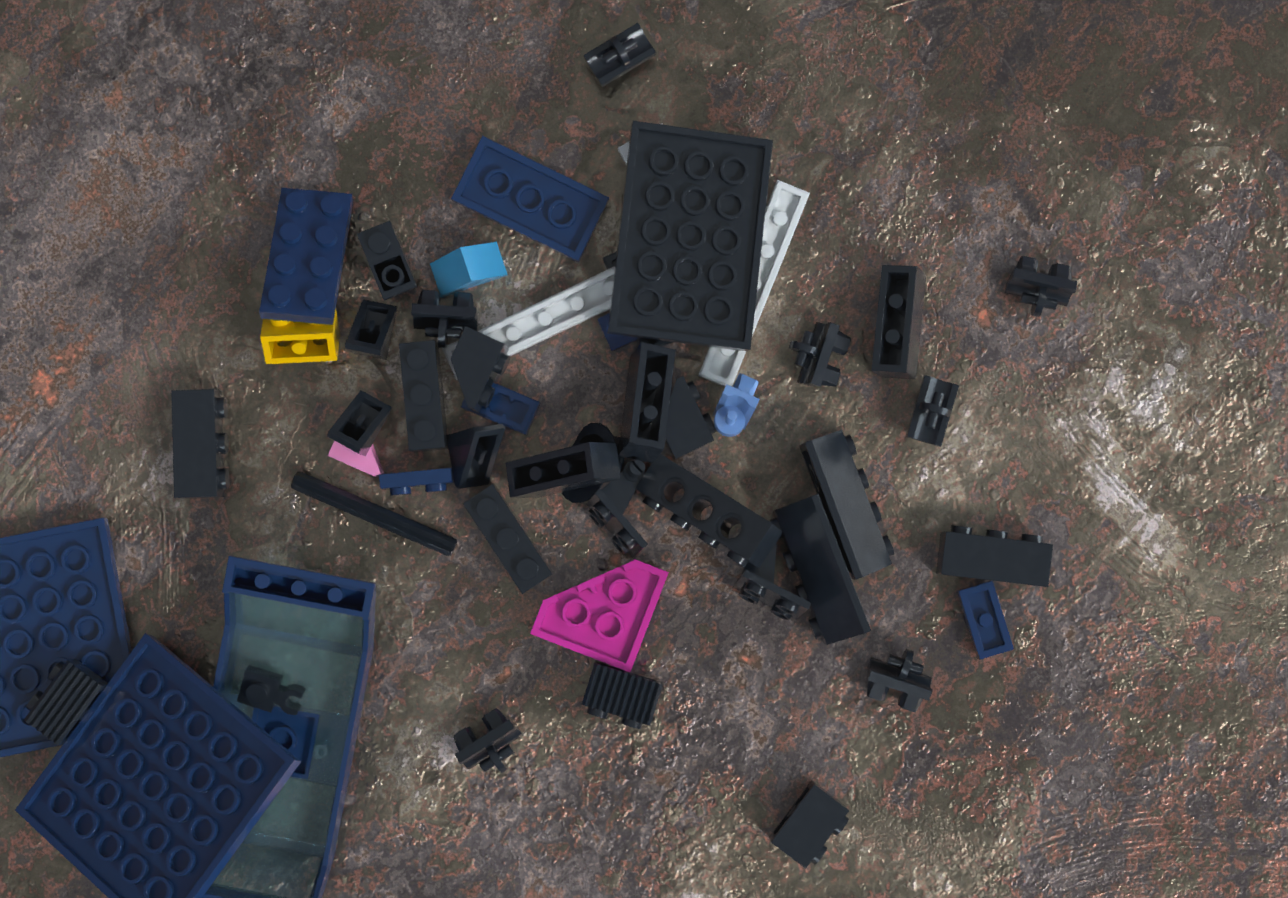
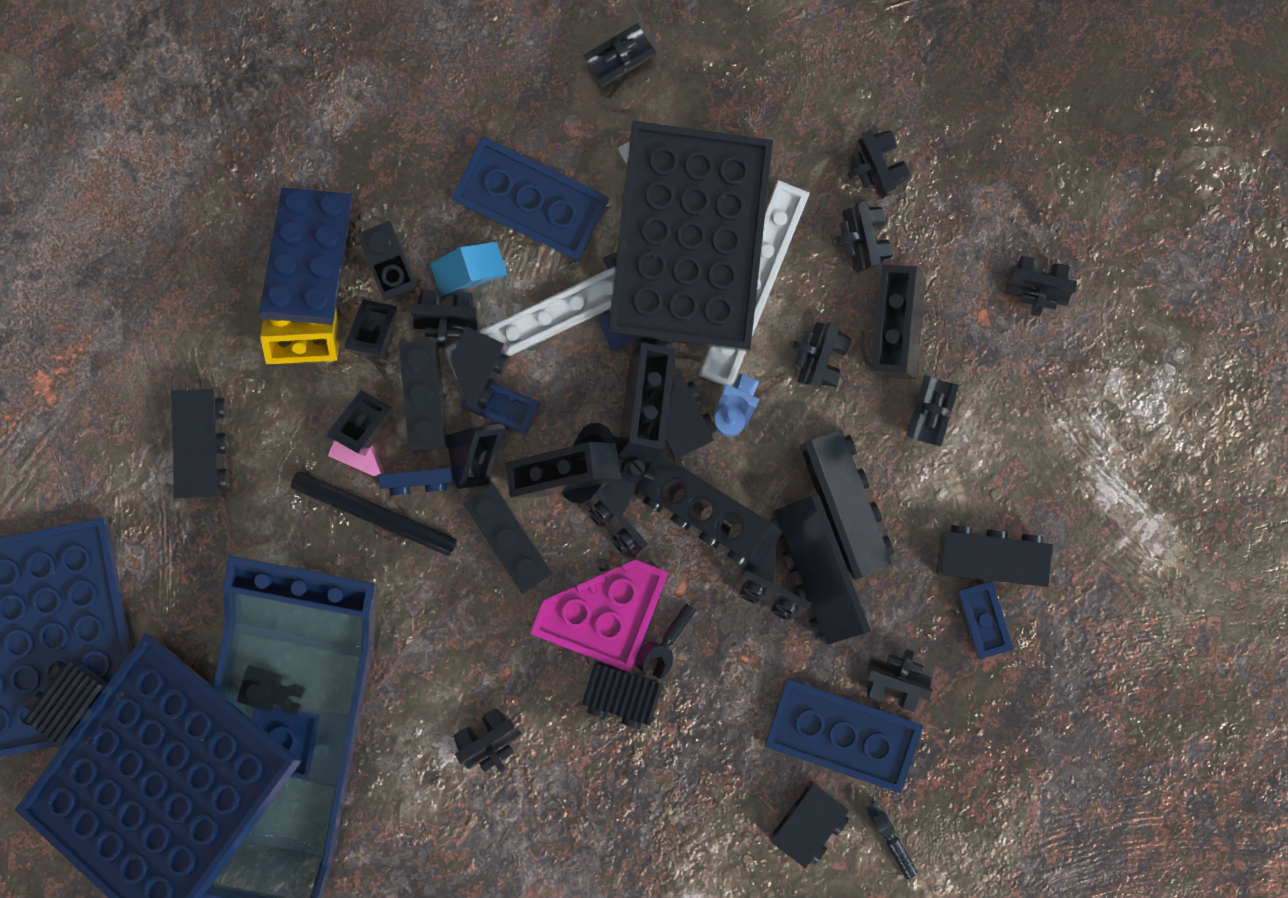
(661, 651): none -> black piece
(843, 735): none -> dark blue plate
(859, 236): none -> black hips
(886, 177): none -> black hips
(893, 842): none -> black piece

